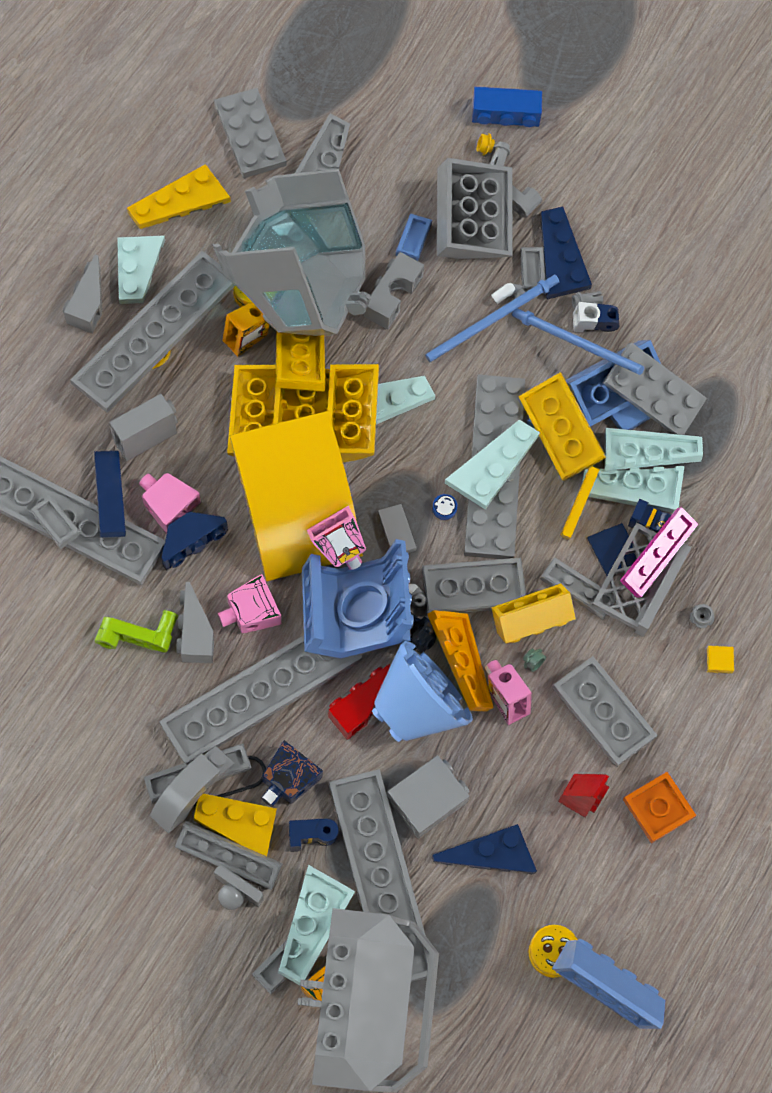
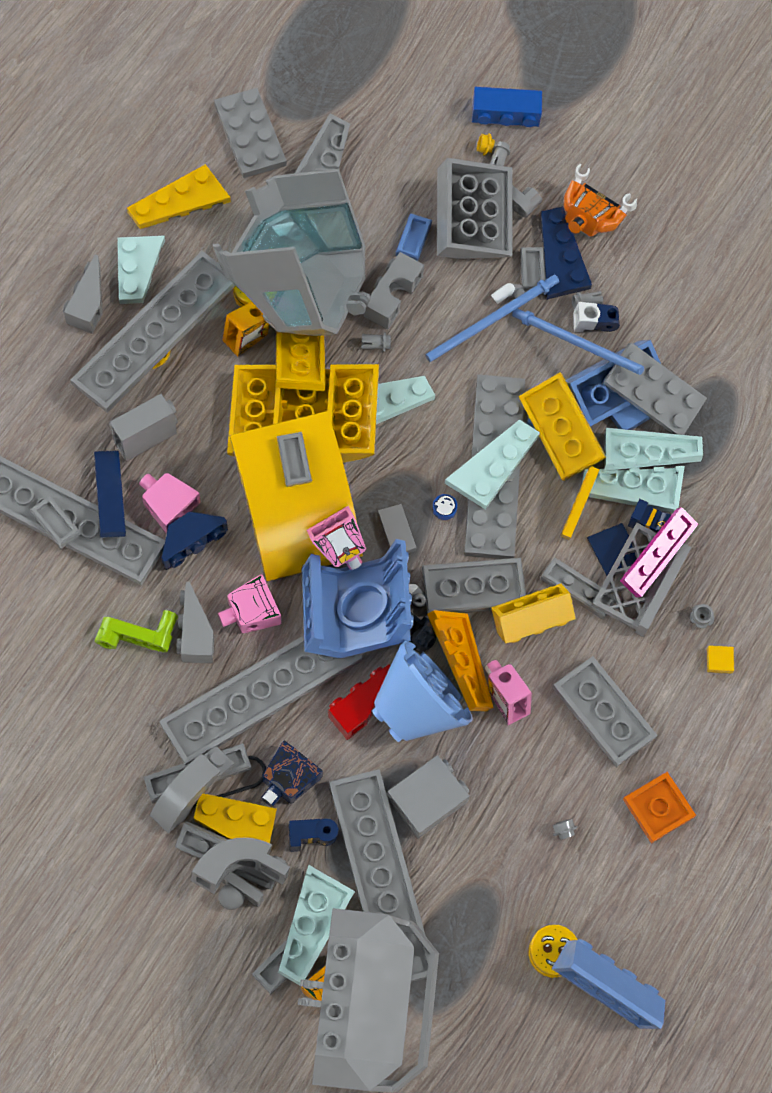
(235, 855): none -> light grey arch
(294, 459): none -> light grey tile
(372, 341): none -> light grey pin
(499, 850): dark blue wing -> none
(534, 659): sand green plate -> none
(564, 829): none -> light grey plate
(585, 792): red slope -> none
(591, 210): none -> orange torso

